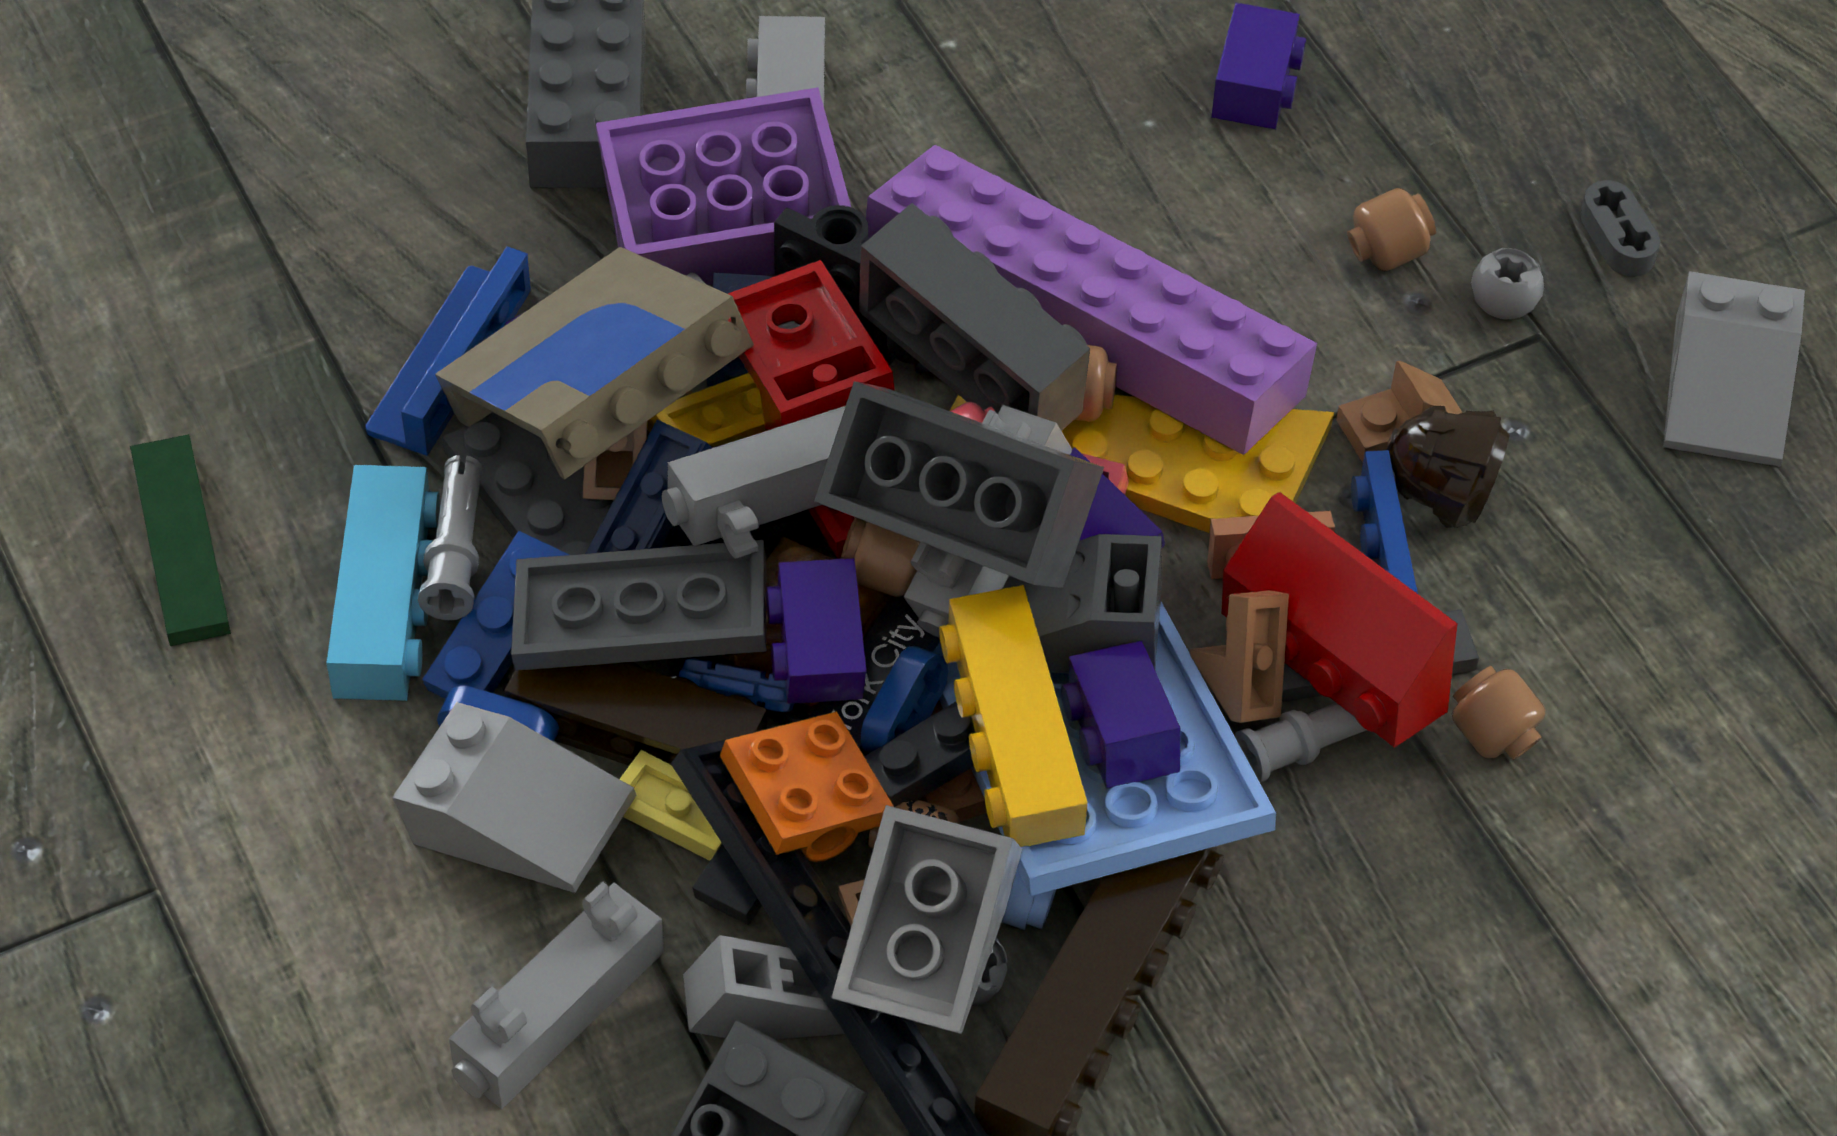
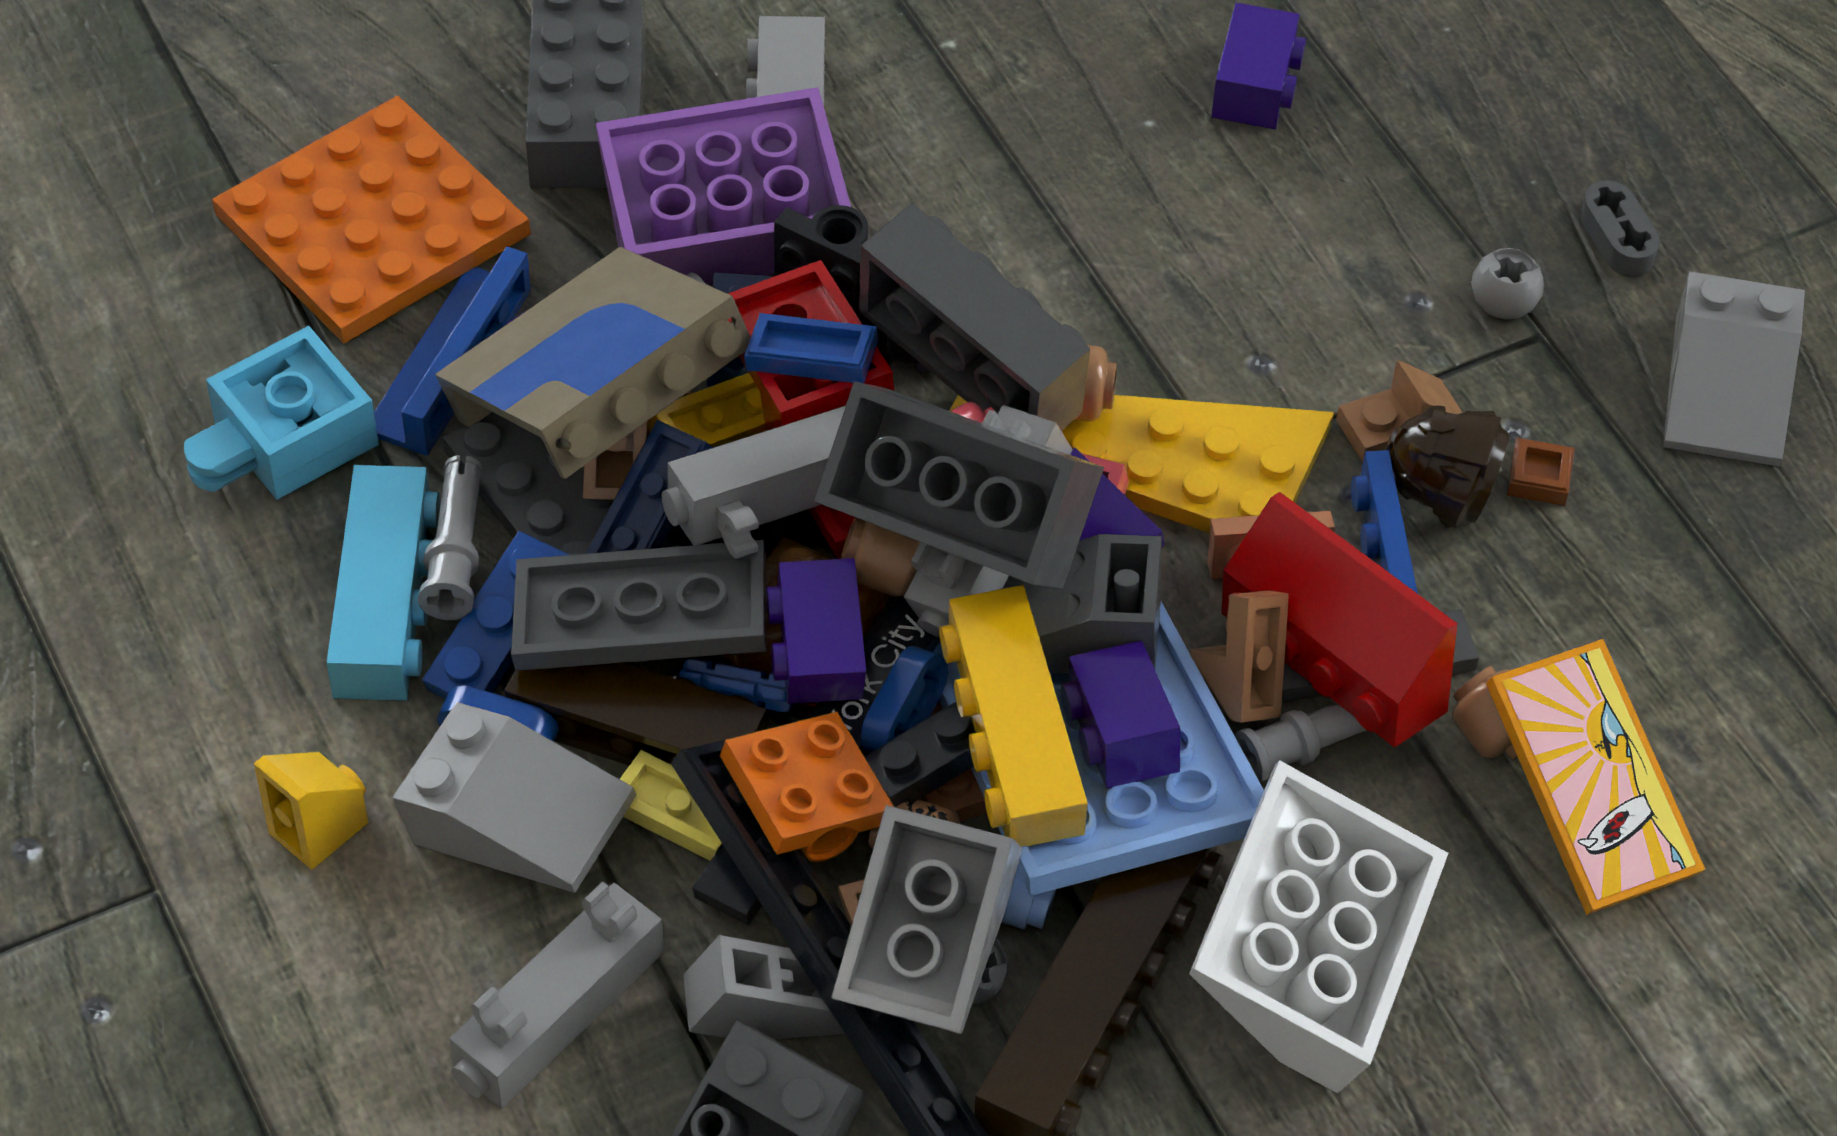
(180, 540): dark green tile -> none
(282, 416): none -> medium azure brick
(310, 803): none -> yellow slope
(371, 218): none -> orange plate
(811, 348): none -> blue tile
(1168, 333): medium lavender brick -> none
(1317, 926): none -> white slope
(1391, 229): medium nougat head -> none
(1540, 471): none -> dark orange tile
(1595, 776): none -> tile

